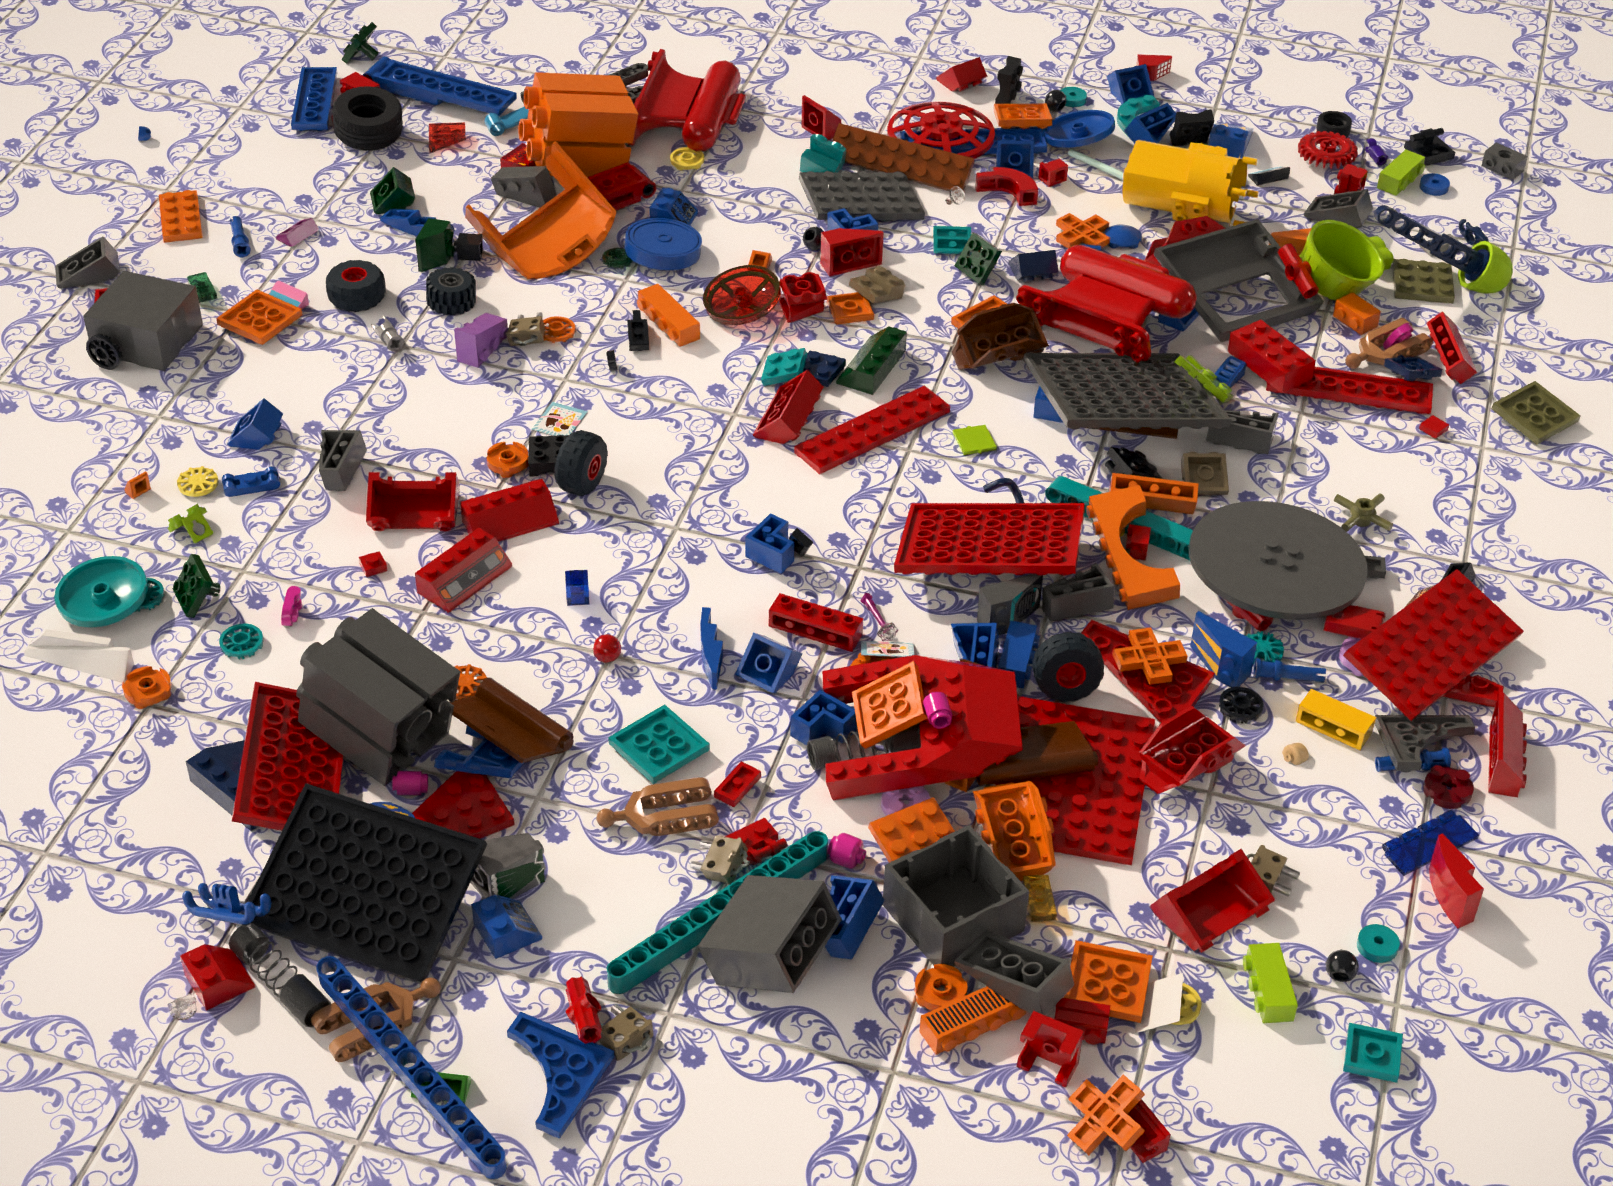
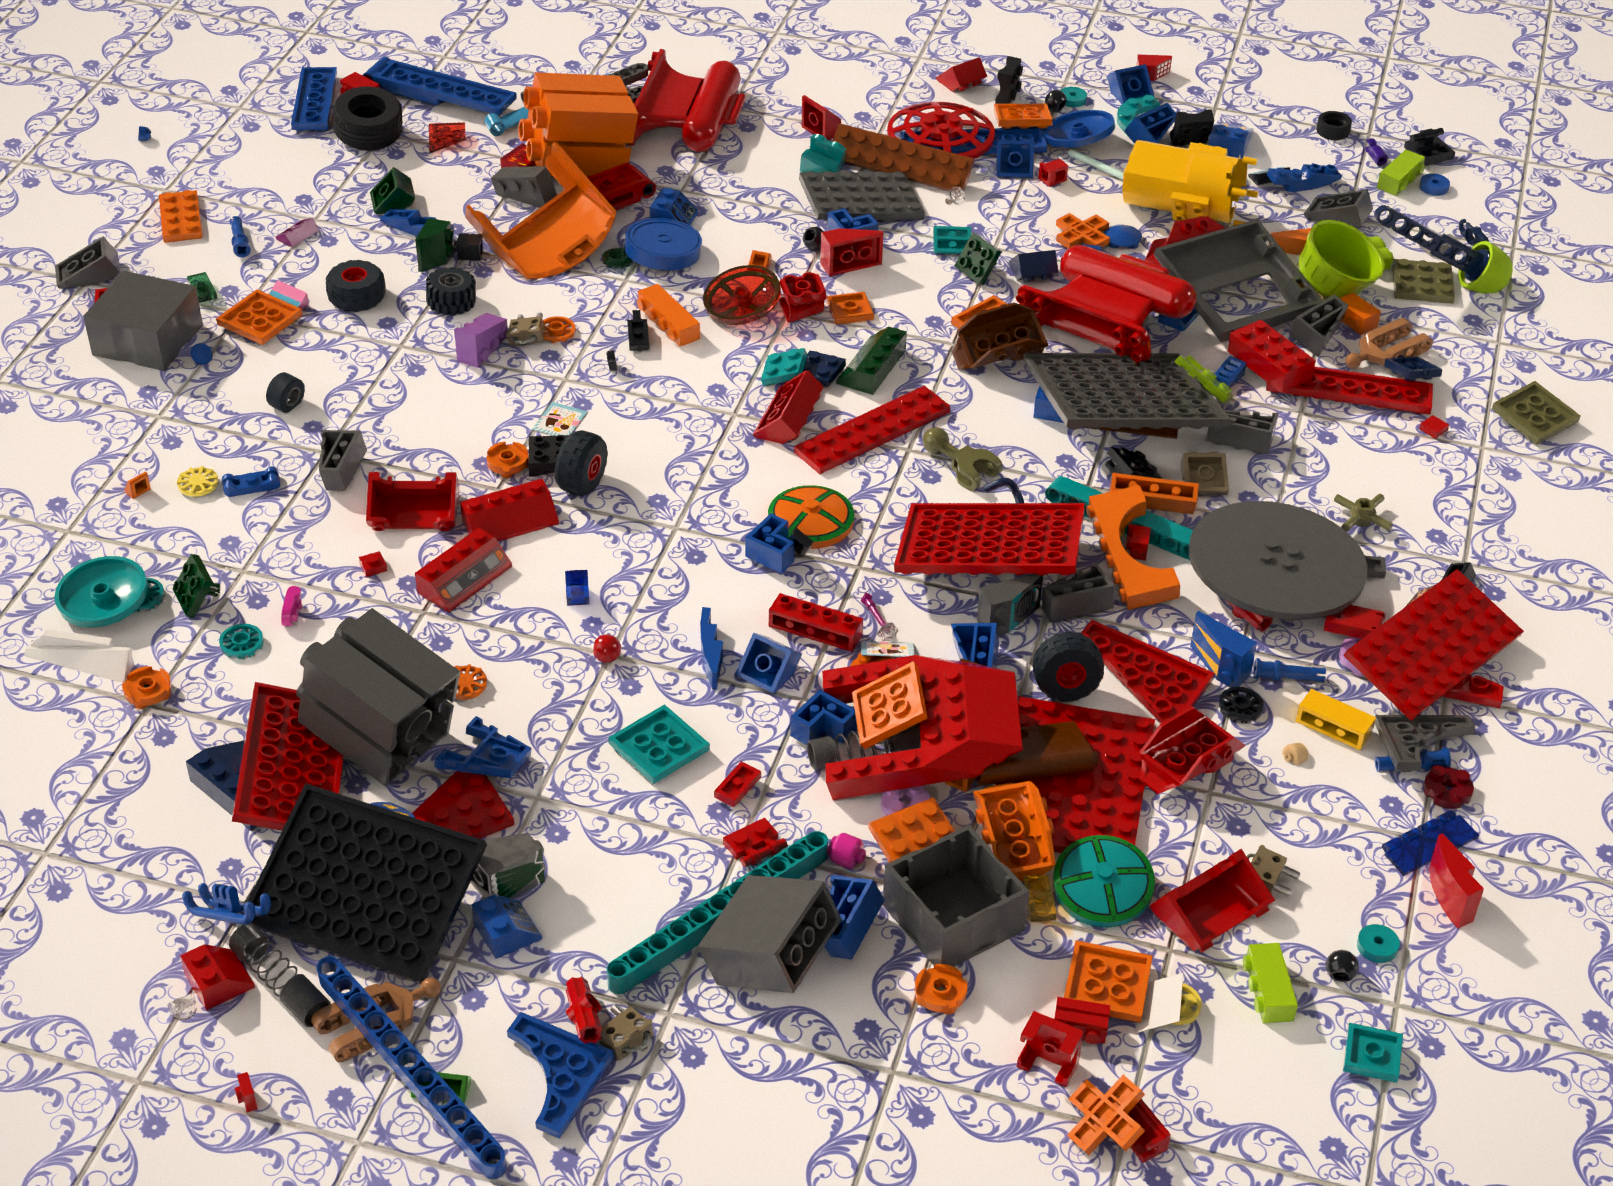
(104, 350): black wheel -> none
(194, 513): lime bracket -> none
(201, 354): none -> blue wheel
(245, 1092): none -> red plate
(256, 426): blue slope -> none
(285, 392): none -> black wheel
(359, 43): dark green plate -> none
(388, 335): light grey piece -> none
(410, 783): dark pink brick -> none
(512, 723): reddish brown door -> none
(658, 822): medium nougat piece -> none
(686, 159): light yellow wheel -> none
(723, 859): dark tan piece -> none
(817, 512): none -> orange dish
(878, 285): dark tan plate -> none
(937, 709): dark pink brick -> none
(966, 461): none -> olive piece
(967, 1019): orange brick -> none
(974, 439): lime piece -> none
(1009, 181): red arch -> none
(1017, 972): dark grey slope -> none
(1019, 651): blue brick -> none
(1103, 881): none -> teal dish
(1150, 656): orange plate -> none
(1265, 648): teal wheel -> none
(1298, 271): red piece -> none
(1307, 178): none -> blue slope
(1319, 324): none -> dark grey wedge
(1327, 153): red gear -> none
(1351, 179): red brick -> none
(1398, 335): dark pink plate -> none
(1451, 348): red brick -> none
(1504, 161): dark grey brick -> none
(1506, 748): red slope -> none

